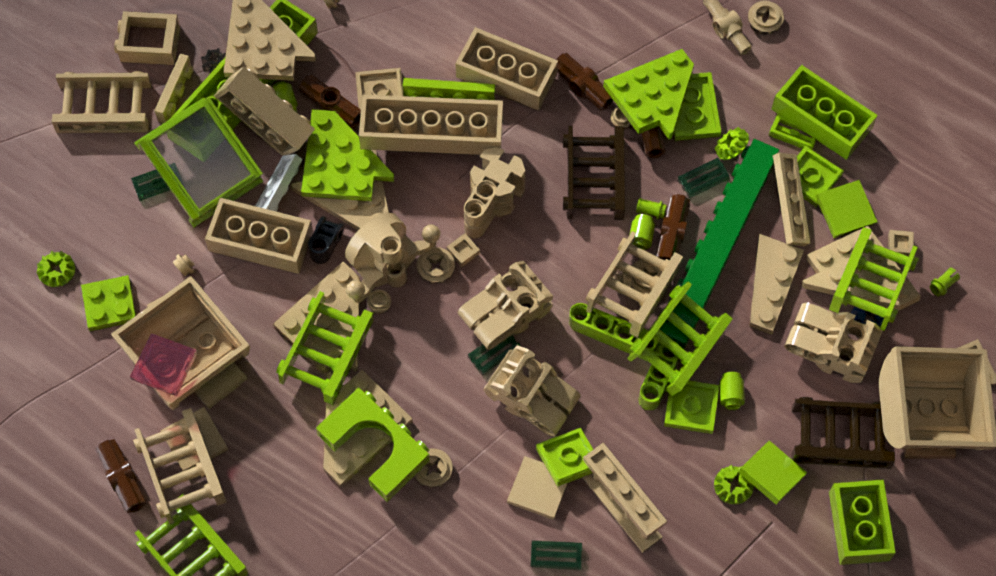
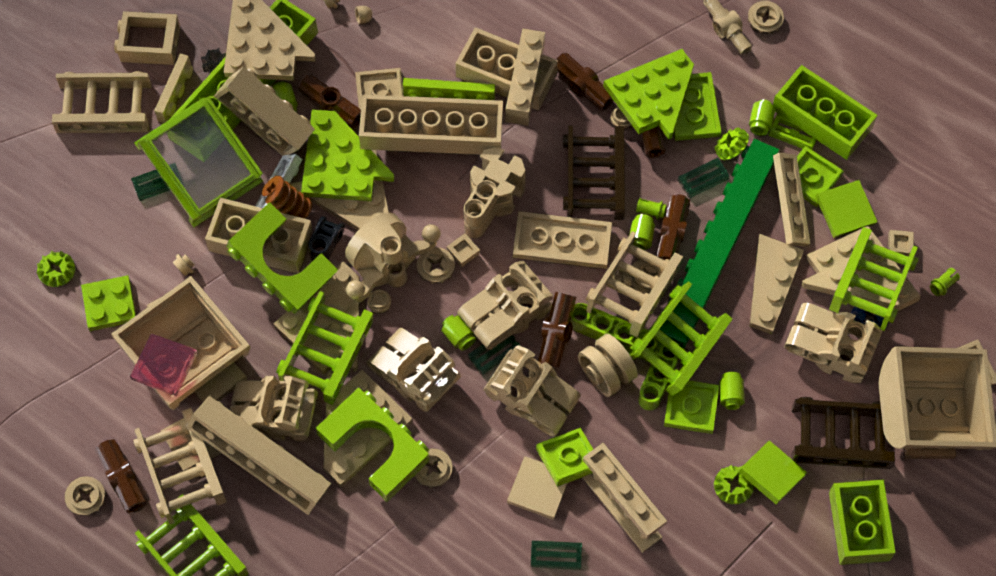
(87, 485): none -> tan gear
(258, 455): none -> tan brick
(276, 406): none -> tan connector
(286, 198): none -> dark orange piece
(291, 290): none -> lime arch
(363, 14): none -> tan hinge
(415, 368): none -> tan connector
(458, 332): none -> lime brick
(525, 77): none -> tan brick
(557, 329): none -> reddish brown piece
(562, 240): none -> tan plate
(607, 365): none -> tan wheel
(761, 117): none -> lime brick

